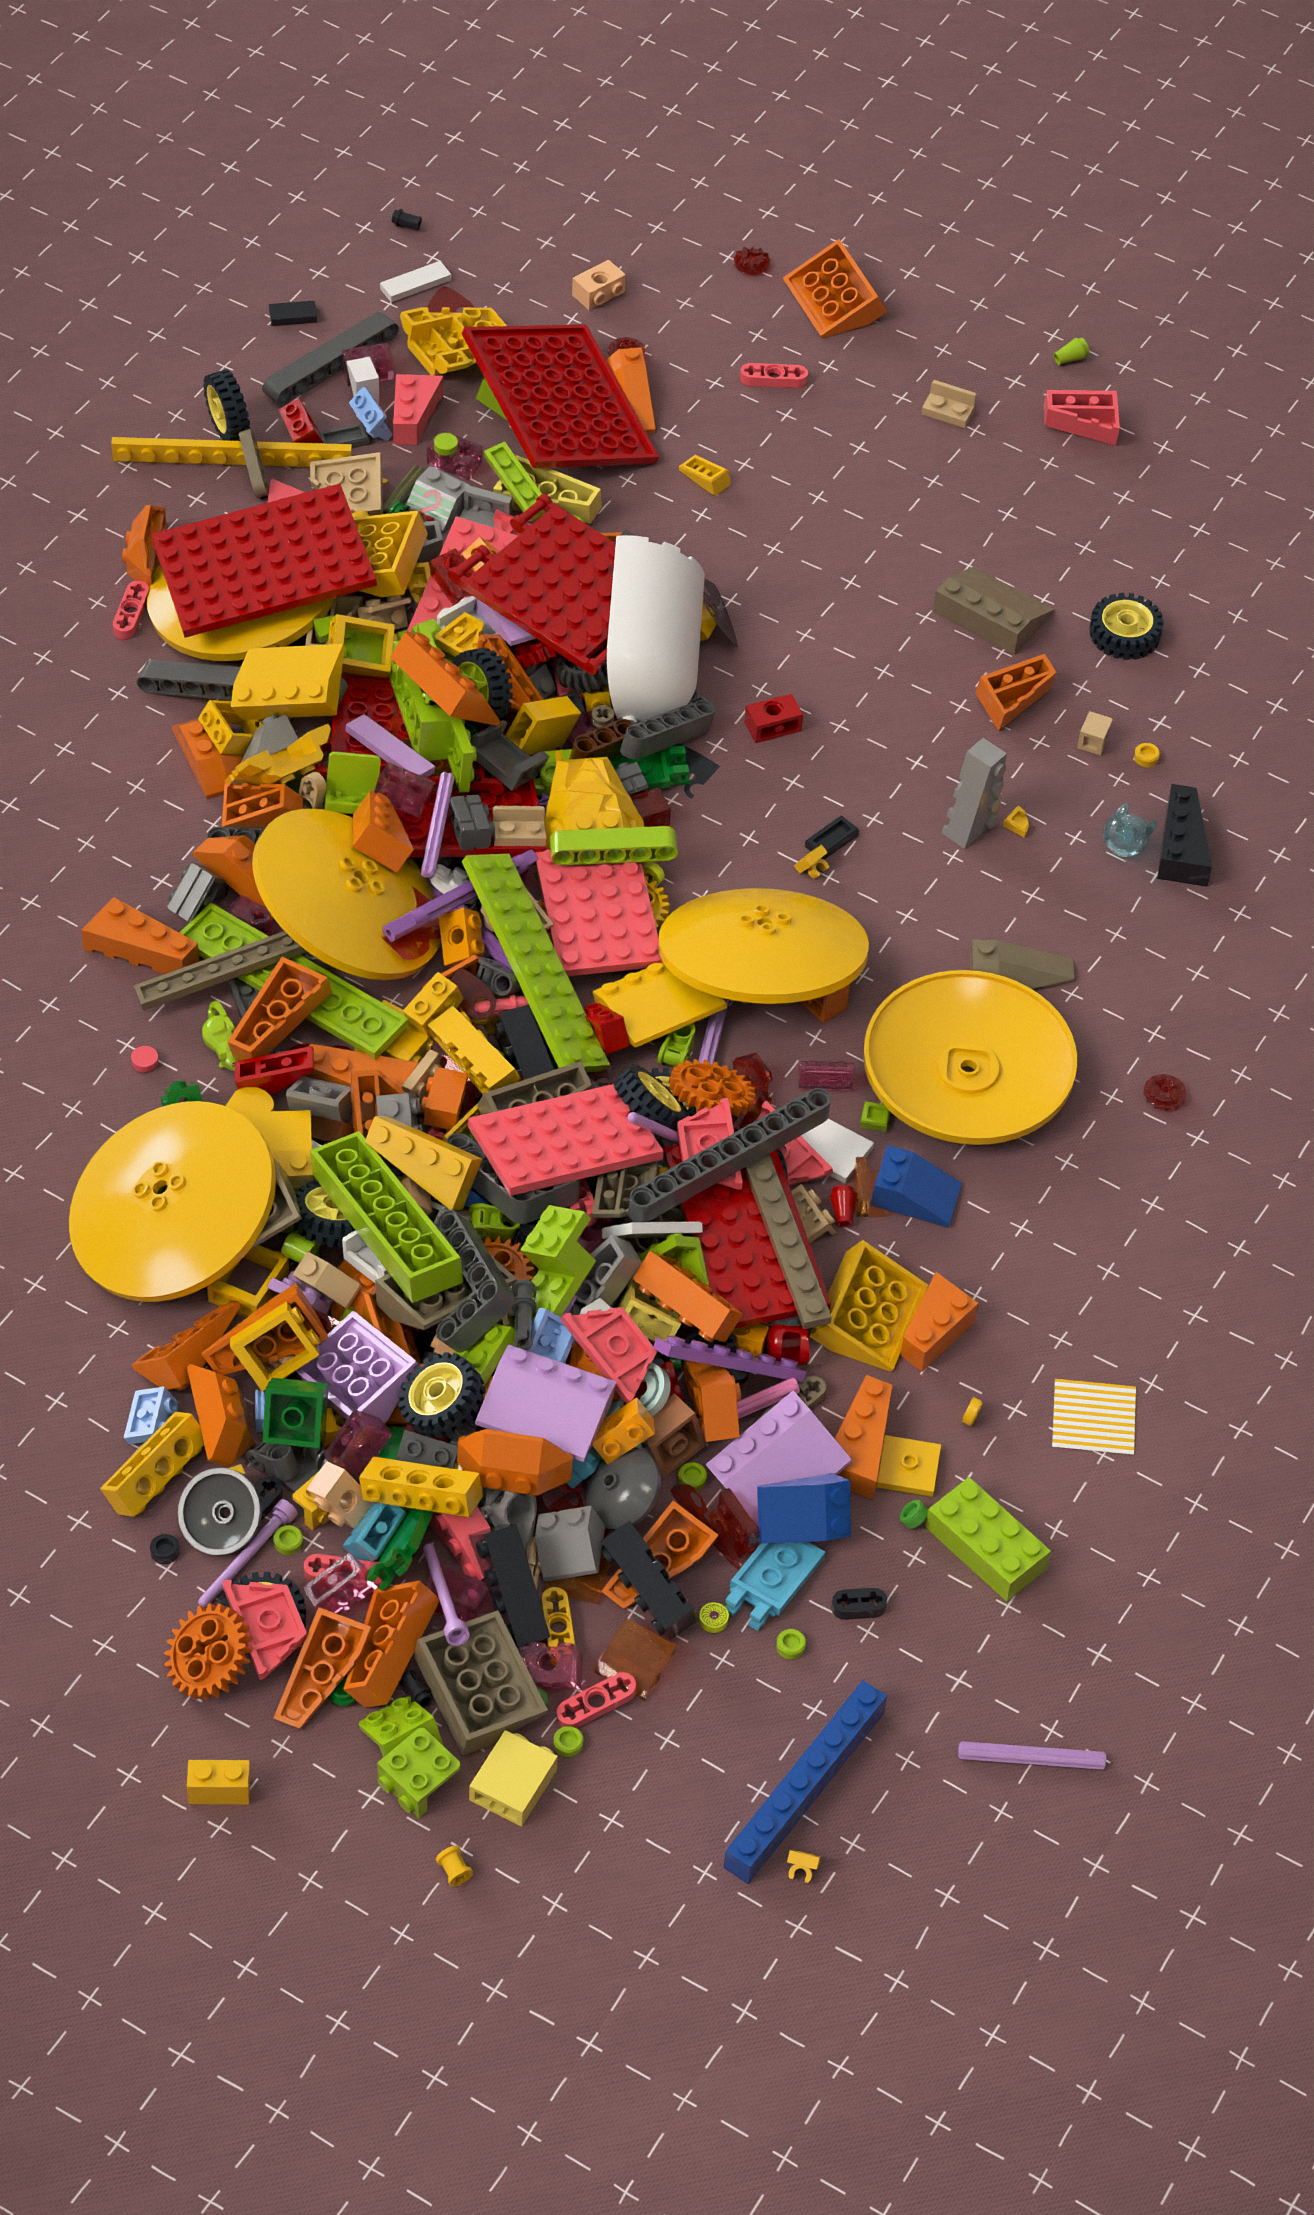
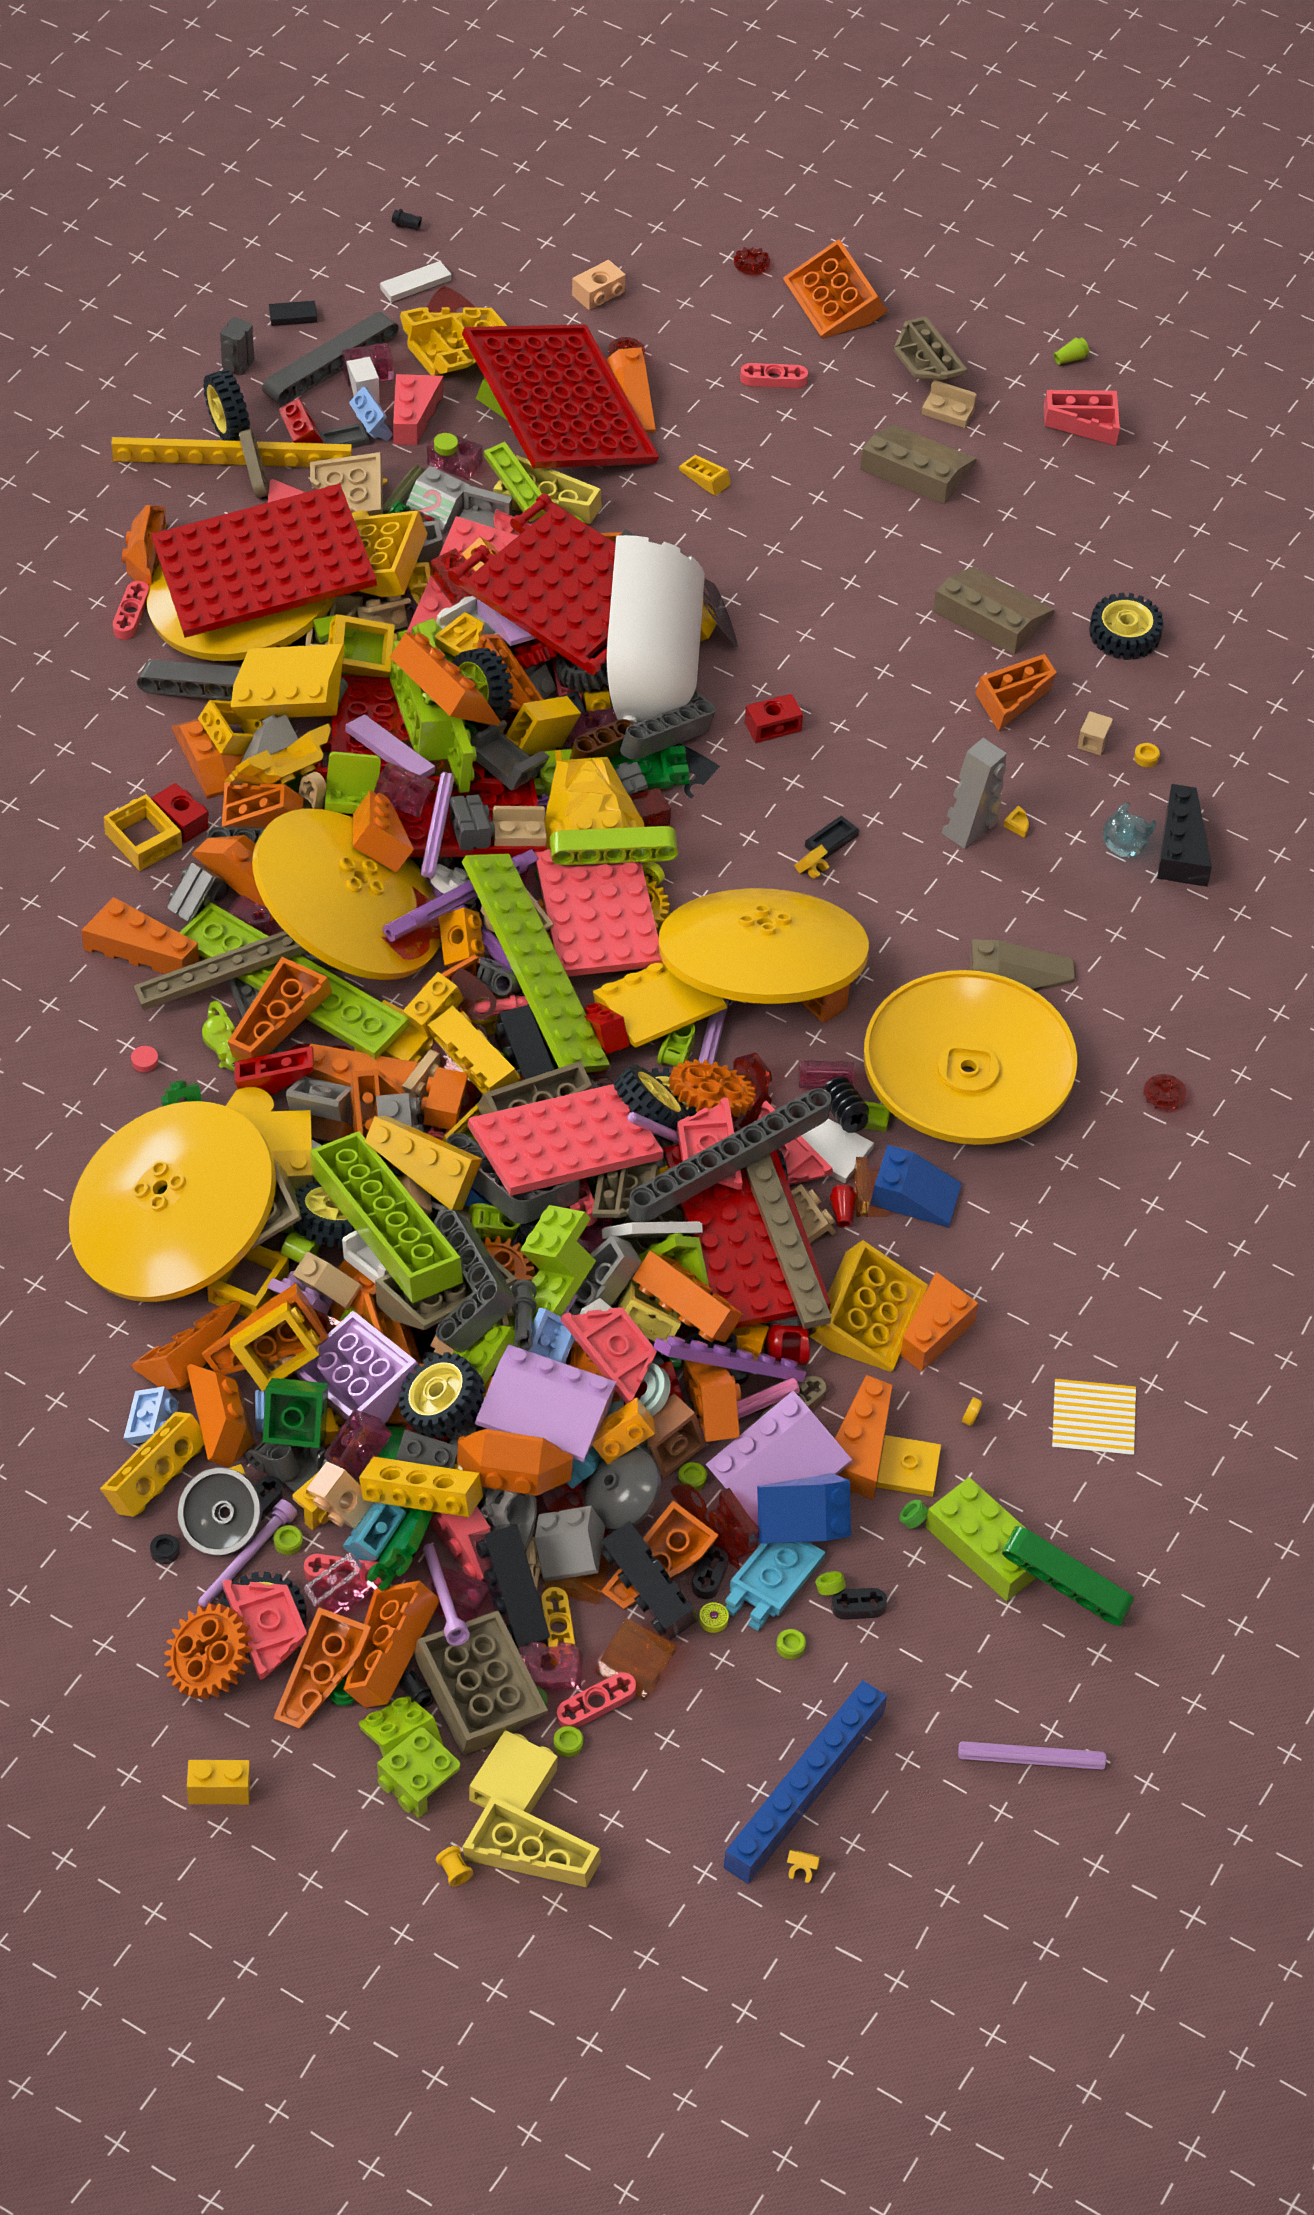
(155, 848): none -> yellow window
(183, 811): none -> red brick
(237, 345): none -> dark grey brick
(530, 1846): none -> light yellow wedge
(602, 710): dark tan bush -> none
(716, 1574): none -> black beam
(830, 1583): none -> lime tile
(847, 1104): none -> black piece
(915, 462): none -> dark tan slope
(927, 353): none -> dark tan wedge
(1068, 1576): none -> green beam

